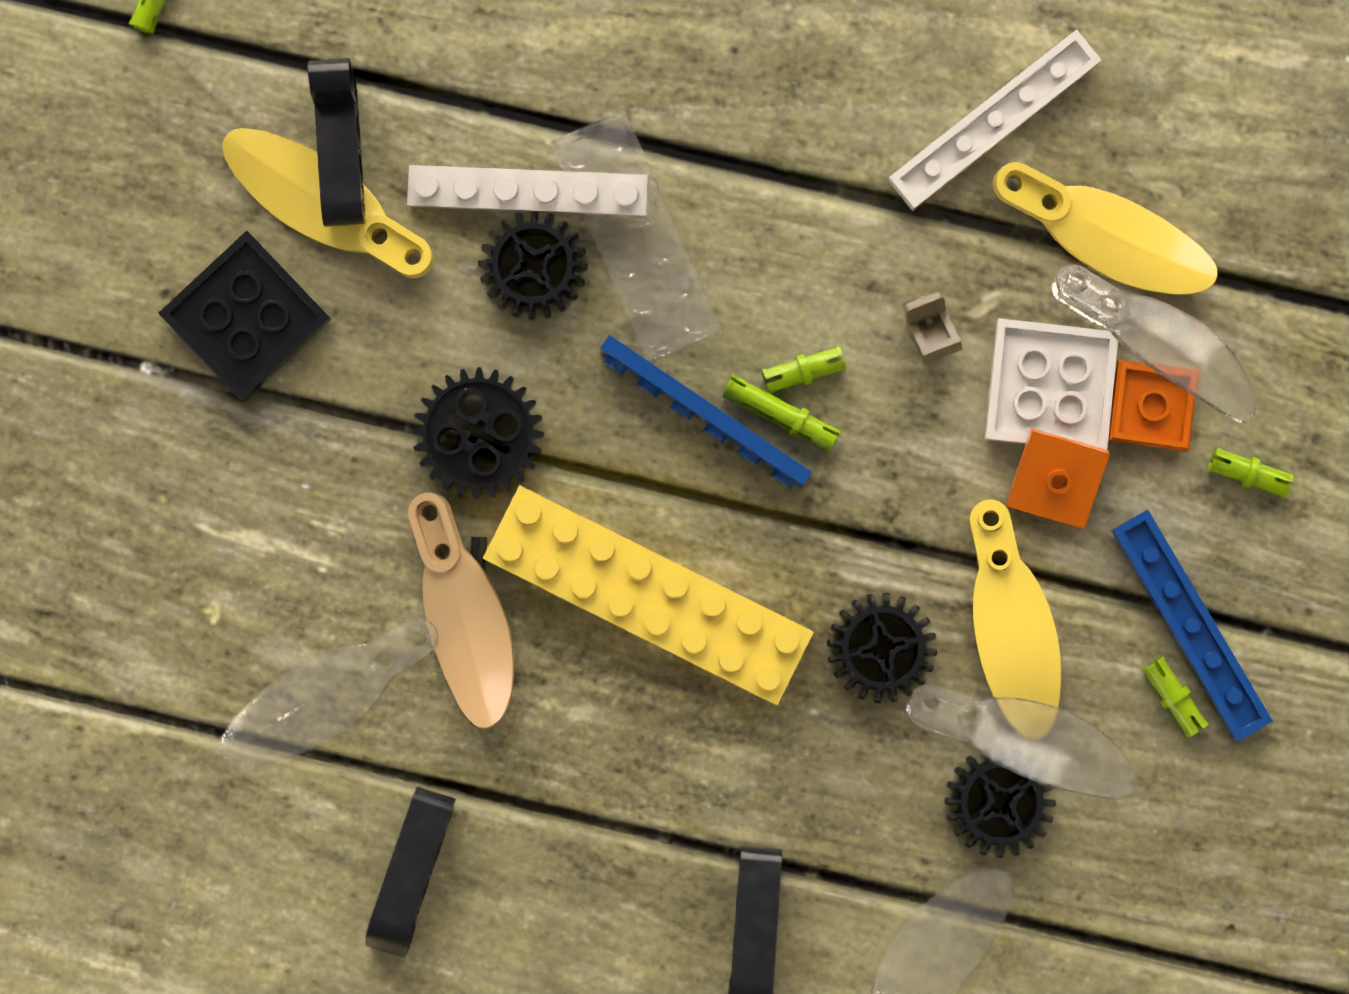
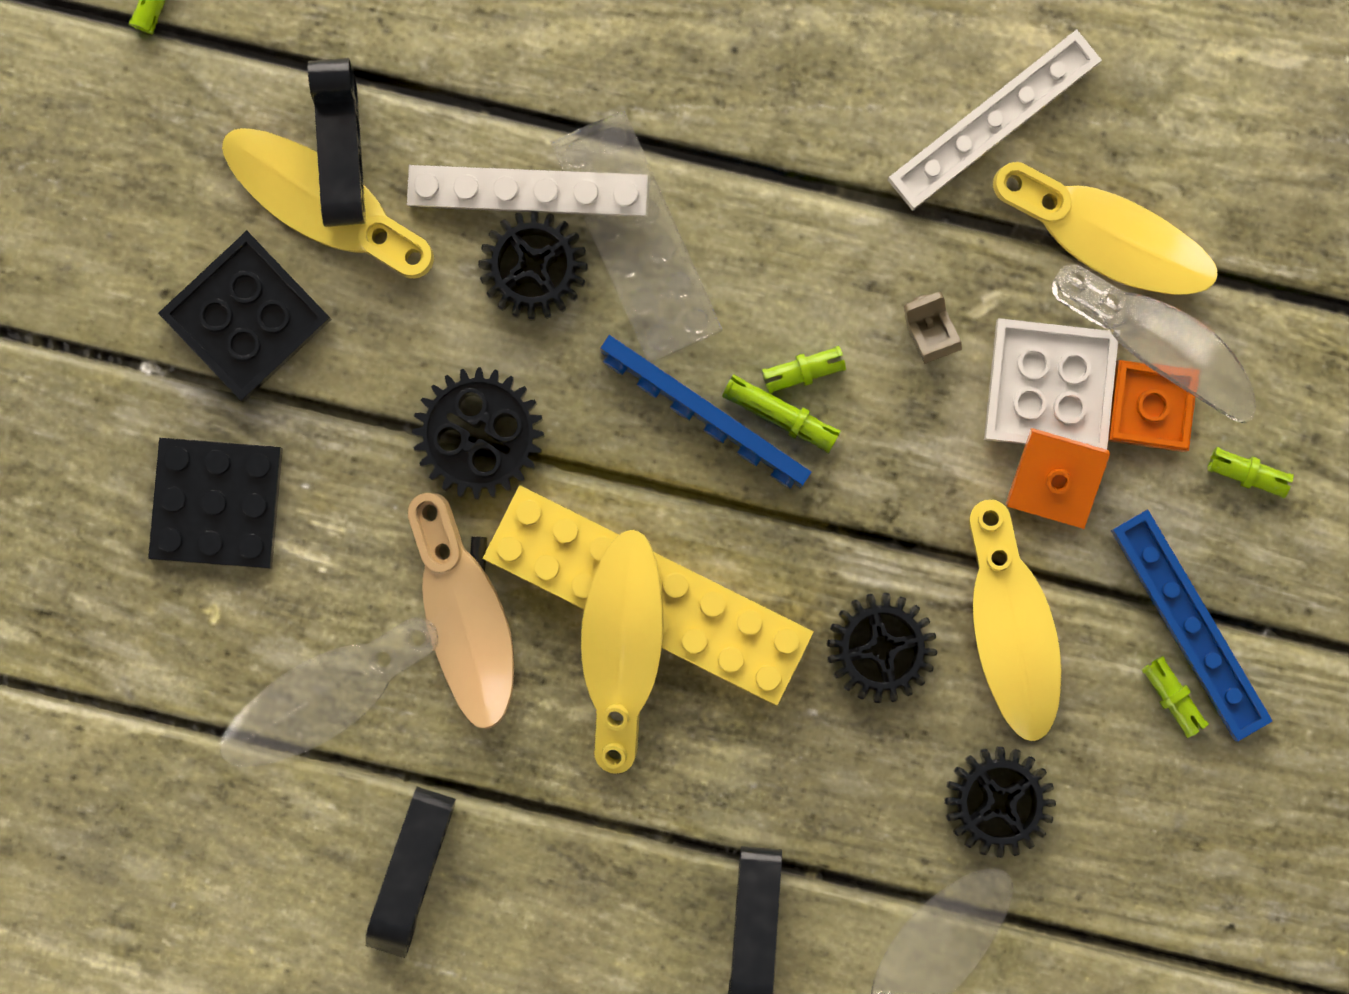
(215, 503): none -> black plate
(622, 644): none -> light yellow plant
(1030, 740): clear plant -> none

